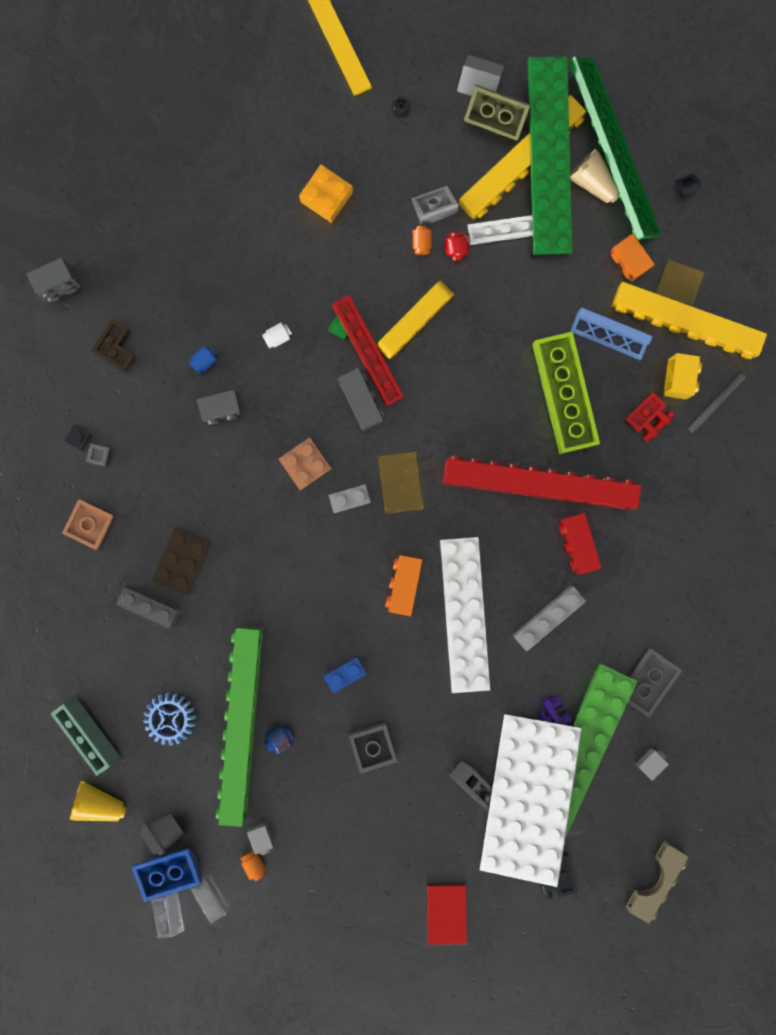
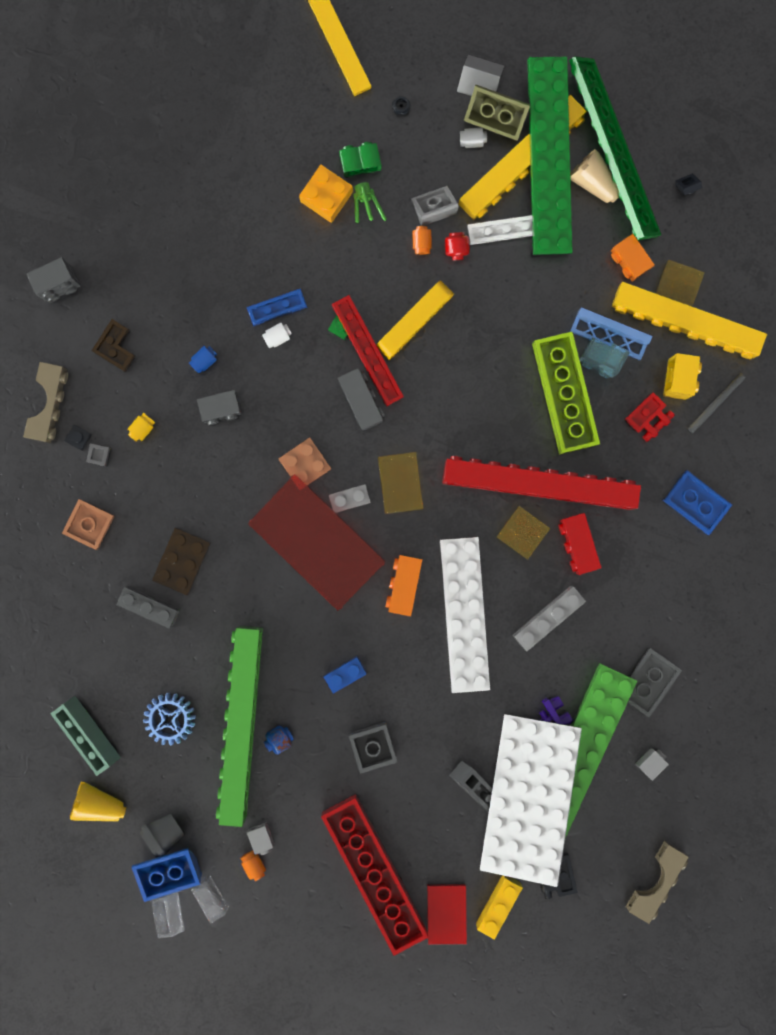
(42, 426): none -> dark tan arch
(140, 427): none -> yellow brick
(276, 307): none -> blue tile
(316, 542): none -> clear red piece
(360, 159): none -> green brick
(364, 194): none -> bright green plant
(374, 874): none -> red brick
(473, 137): none -> light grey brick
(498, 906): none -> yellow brick
(523, 532): none -> clear yellow plate
(604, 358): none -> clear light blue brick
(697, 502): none -> blue tile

